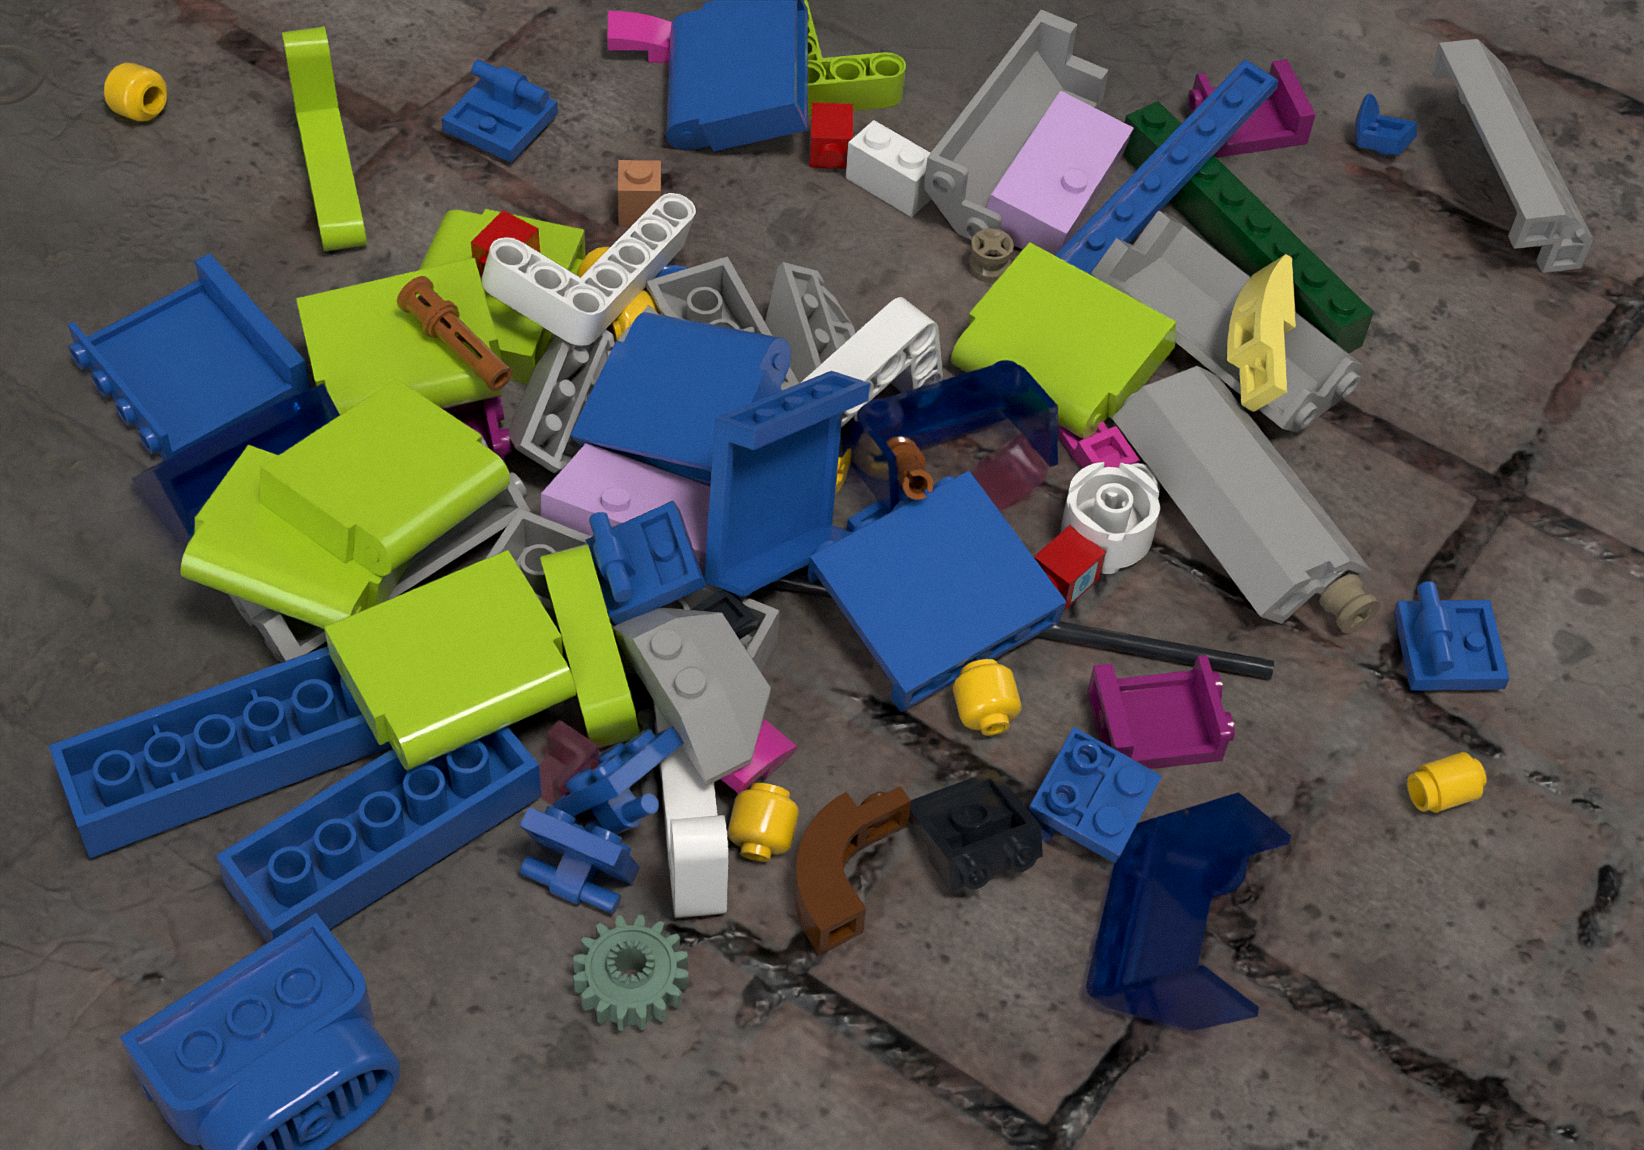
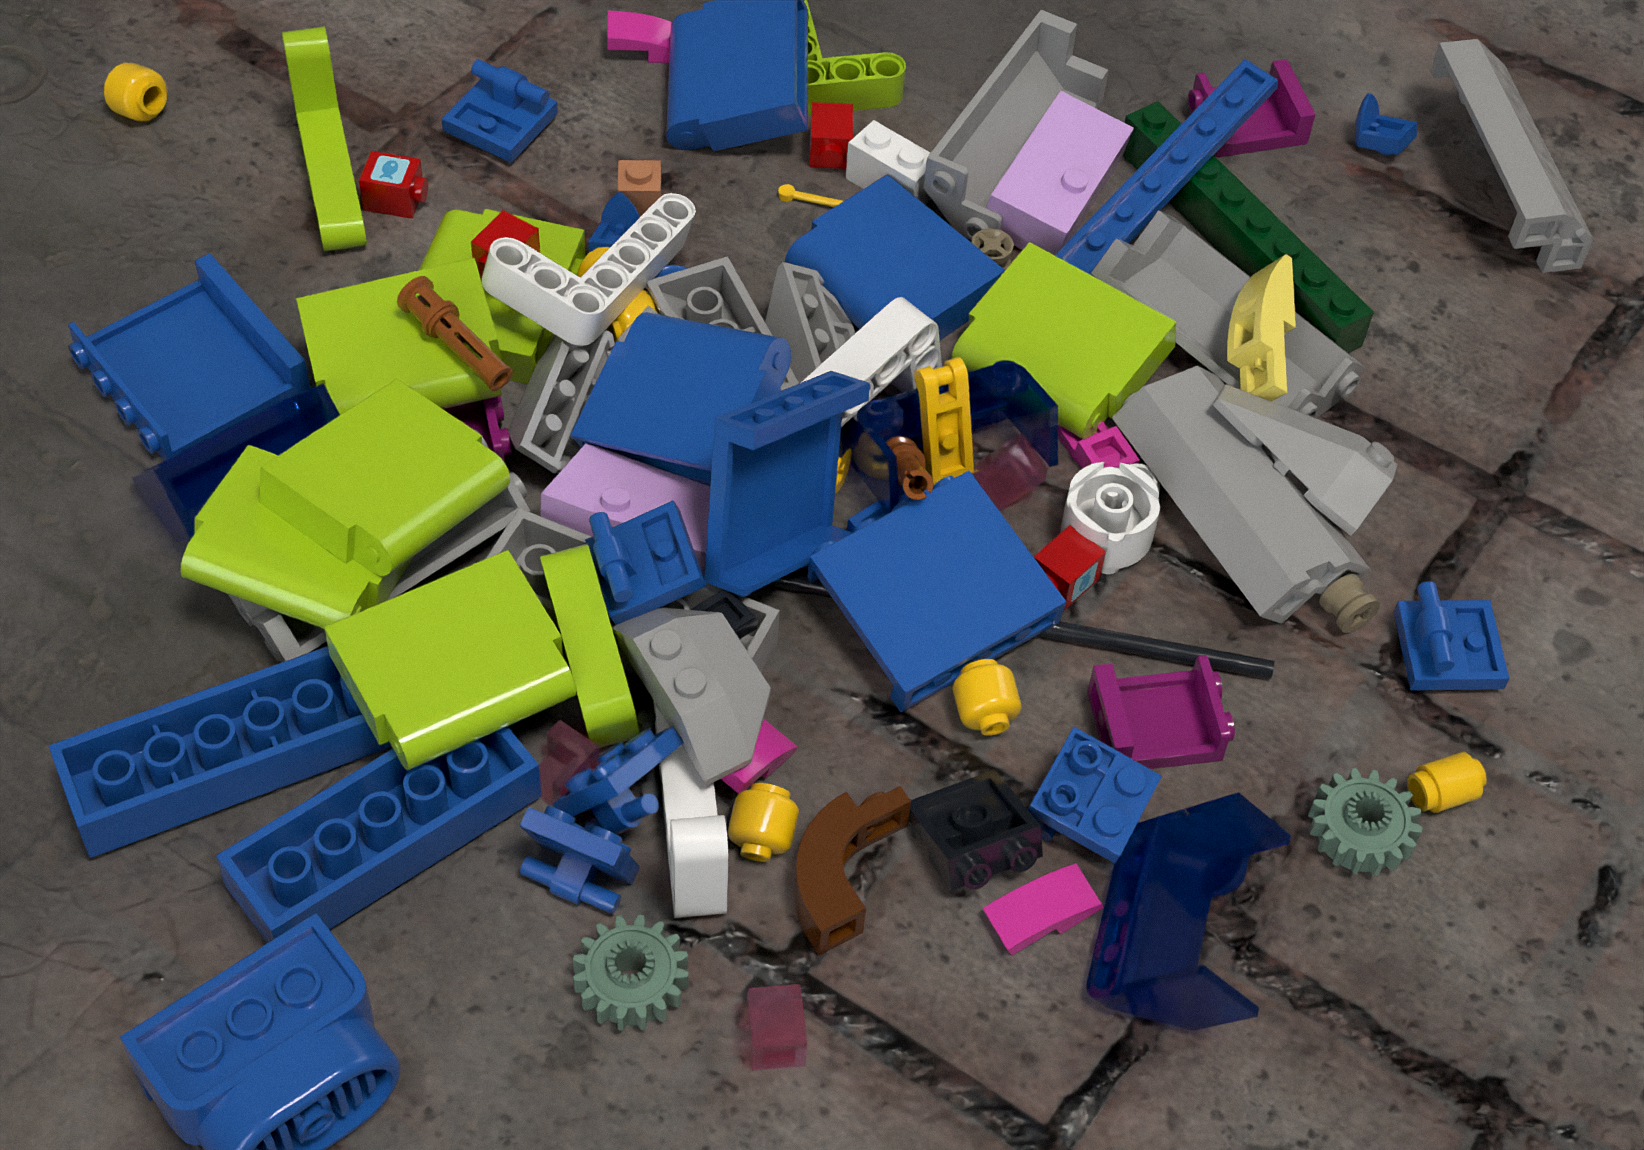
(392, 184): none -> red brick
(615, 221): none -> blue plate
(777, 1027): none -> clear pink panel
(787, 193): none -> yellow hinge
(895, 247): none -> blue piece
(945, 419): none -> yellow plate
(1041, 906): none -> dark pink slope
(1336, 465): none -> light grey wedge
(1364, 822): none -> sand green gear

